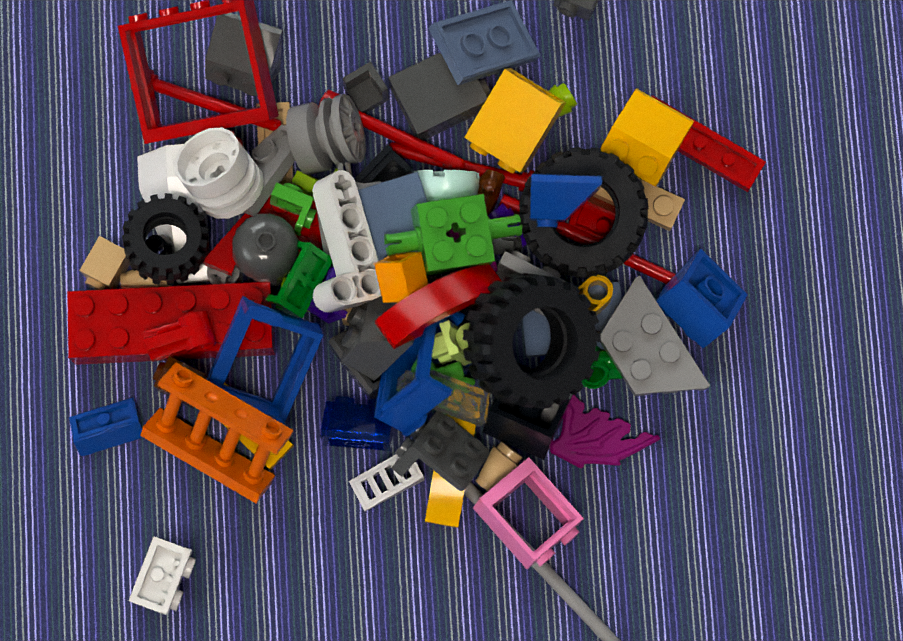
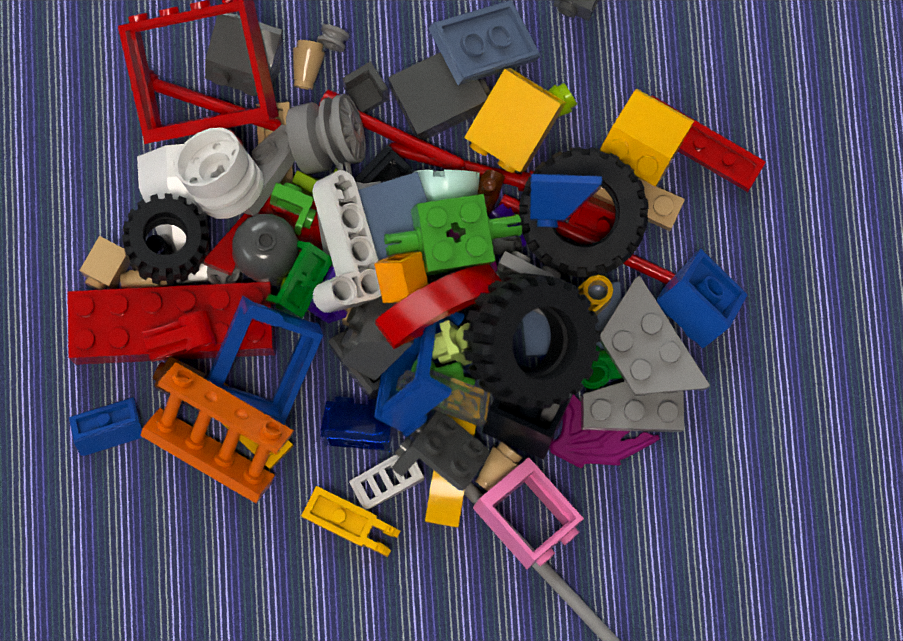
(161, 576): white bracket -> none
(306, 63): none -> tan cone
(333, 37): none -> light grey bush
(346, 520): none -> yellow hinge
(619, 410): none -> light grey wing

